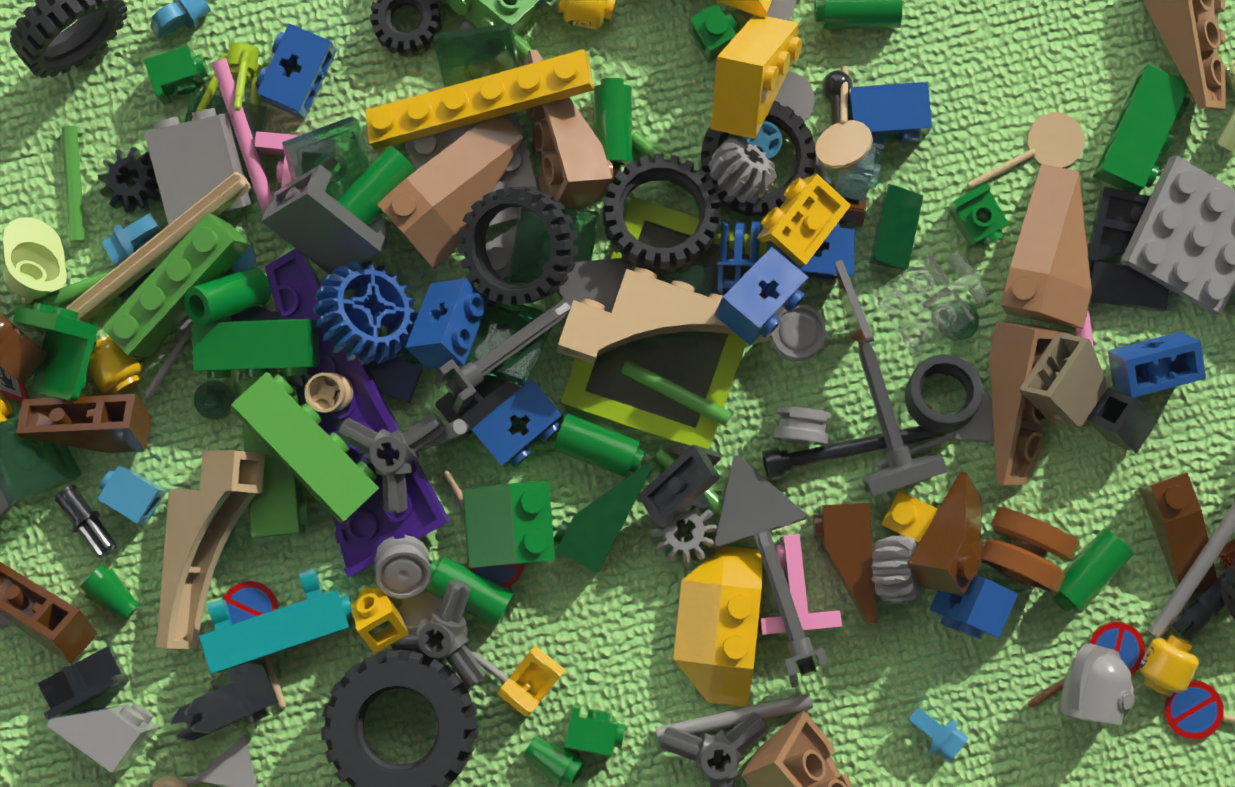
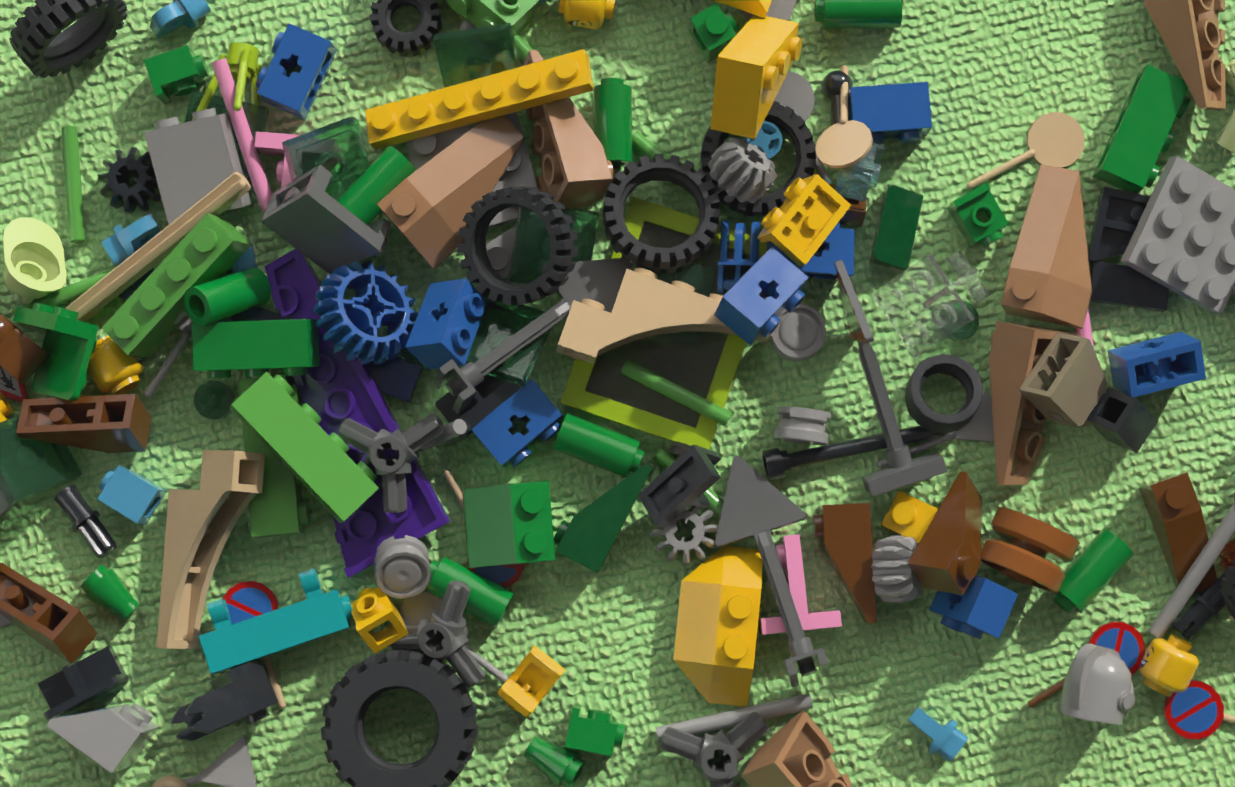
(320, 393): tan wheel -> none

